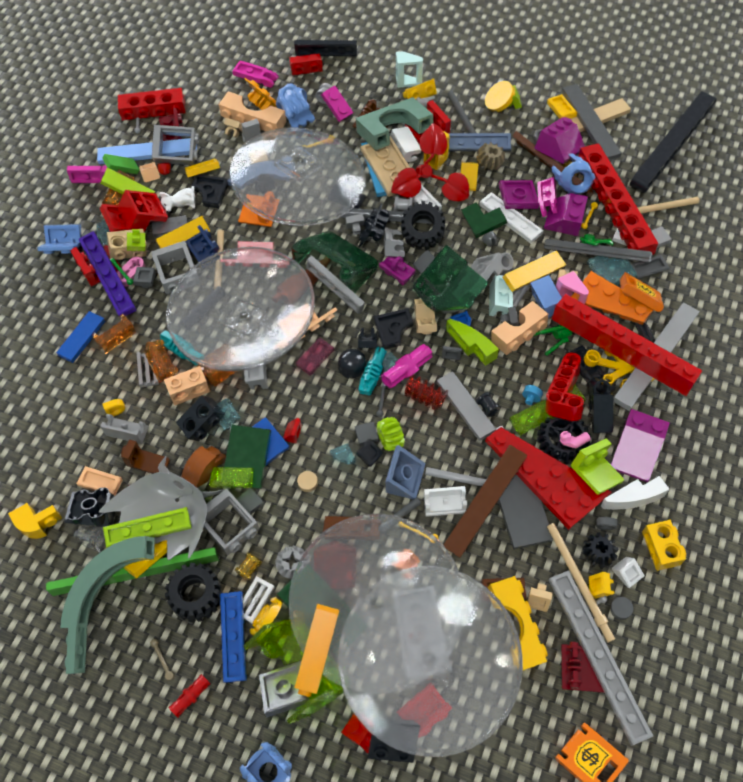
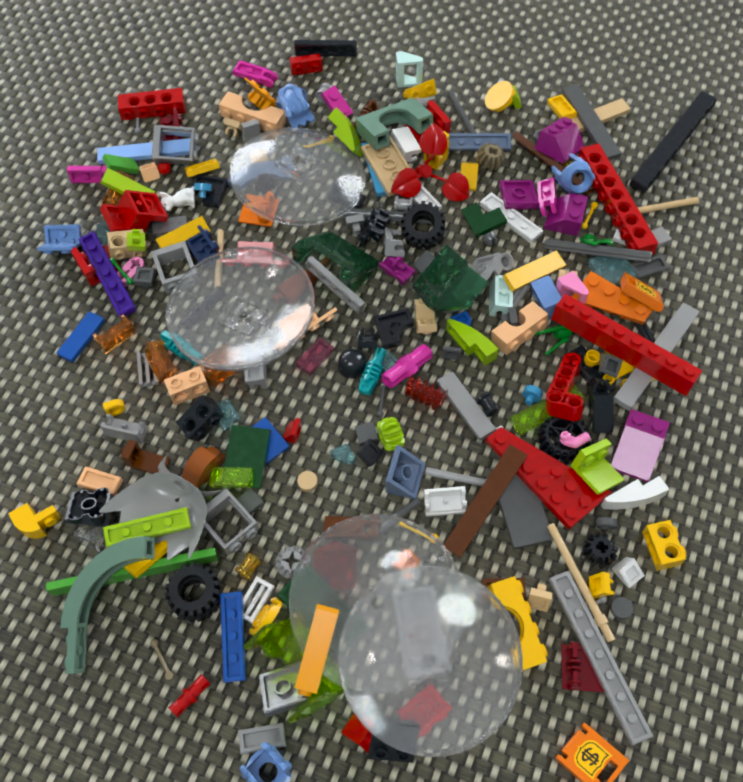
(202, 188): none -> dark azure tile
(252, 738): none -> light grey tile
(346, 131): none -> lime slope
(609, 364): none -> dark grey slope

